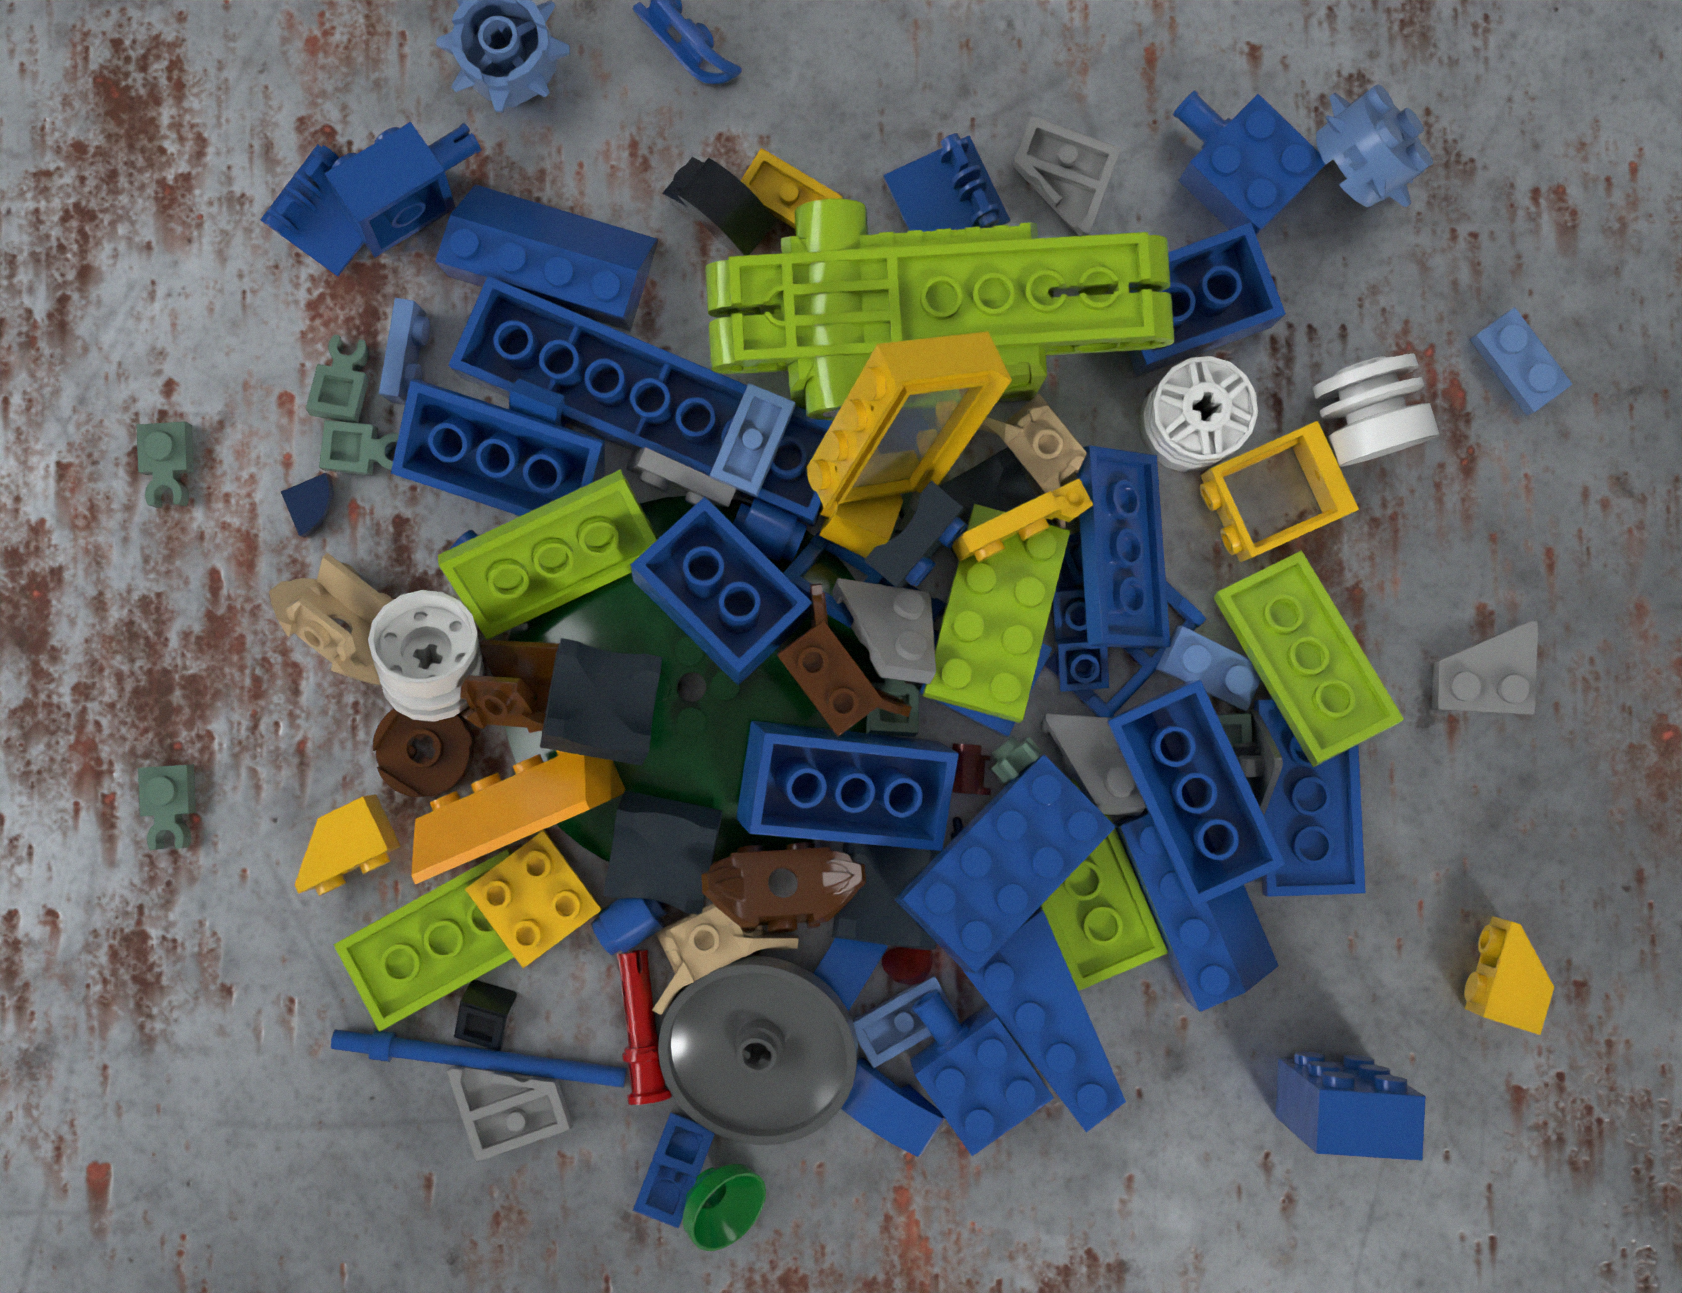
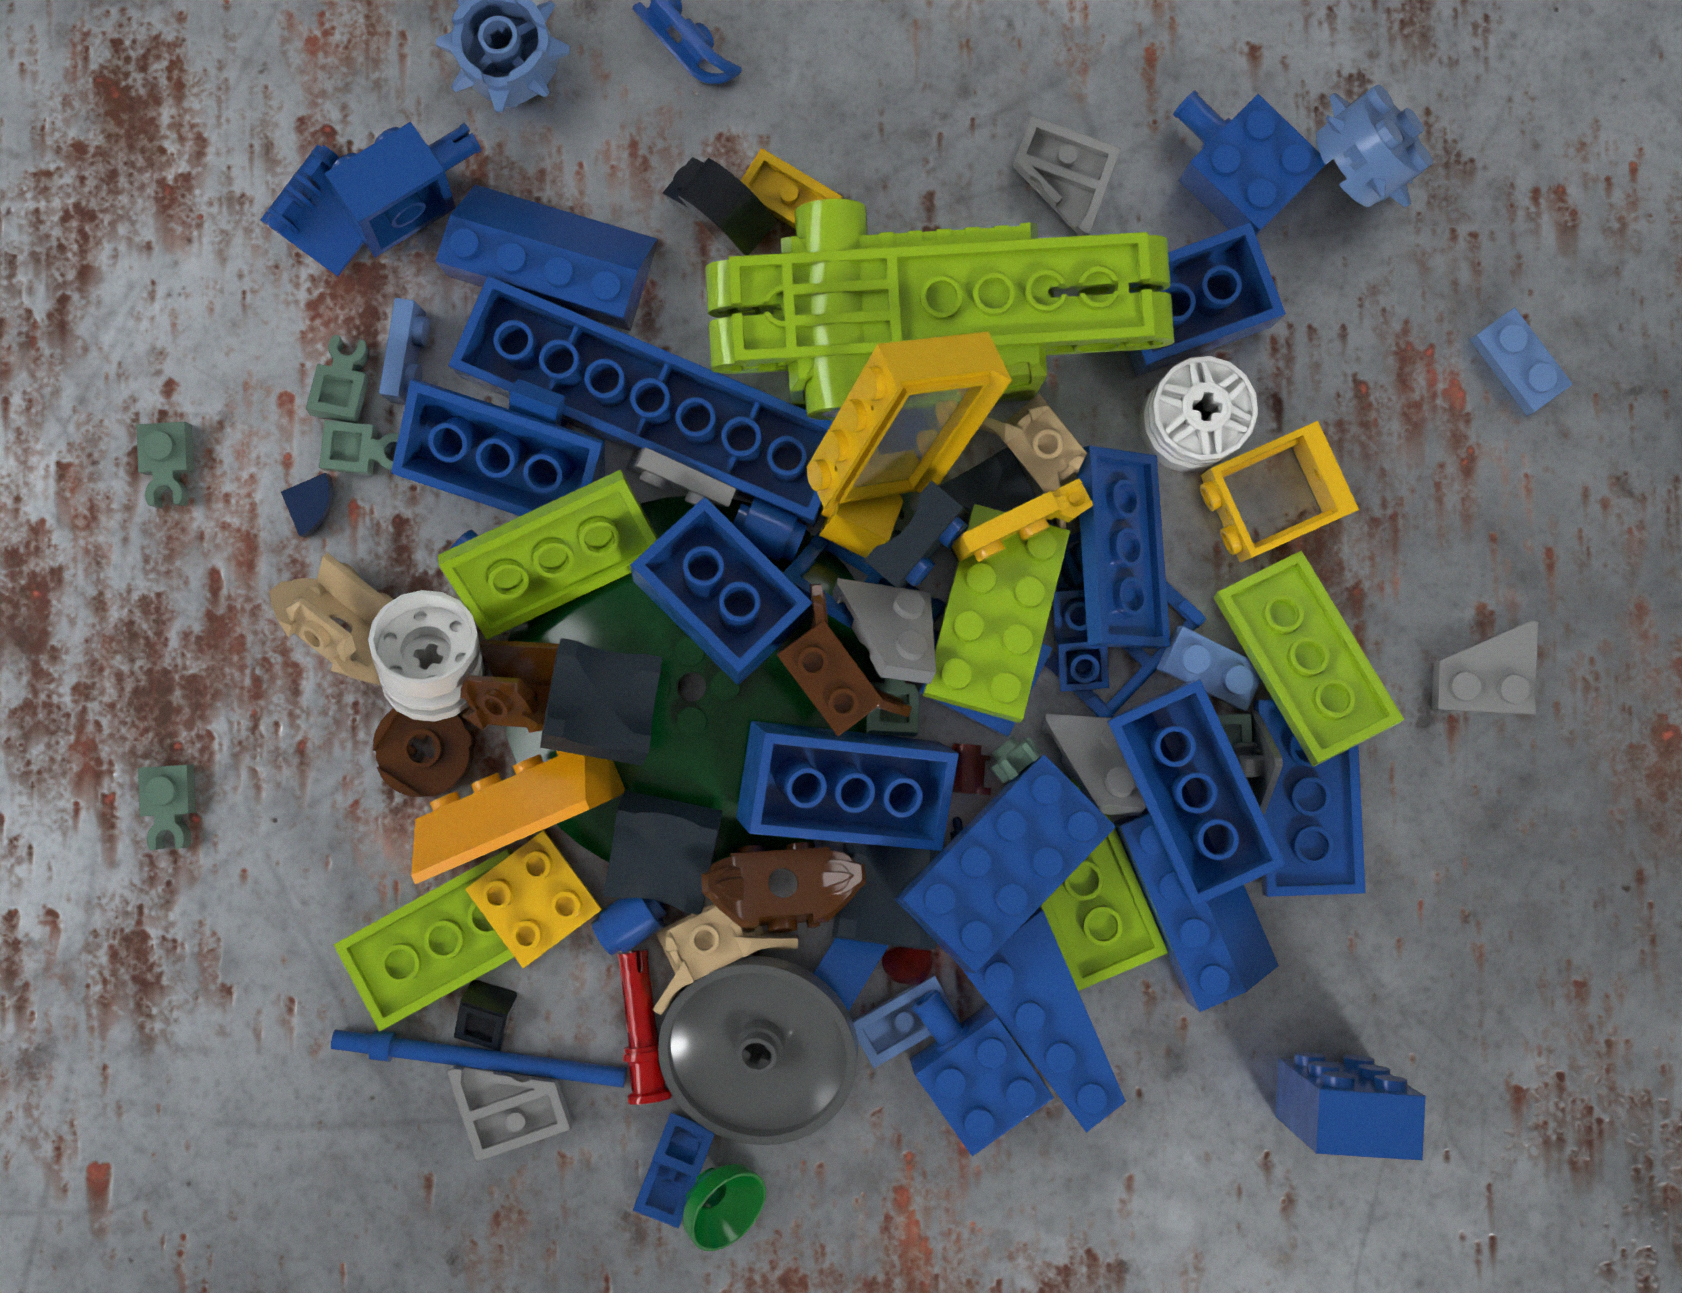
(344, 841): yellow slope -> none
(752, 440): medium blue plate -> none
(892, 1112): blue slope -> none
(947, 189): blue hinge -> none
(1375, 409): white wheel -> none
(1509, 979): yellow slope -> none

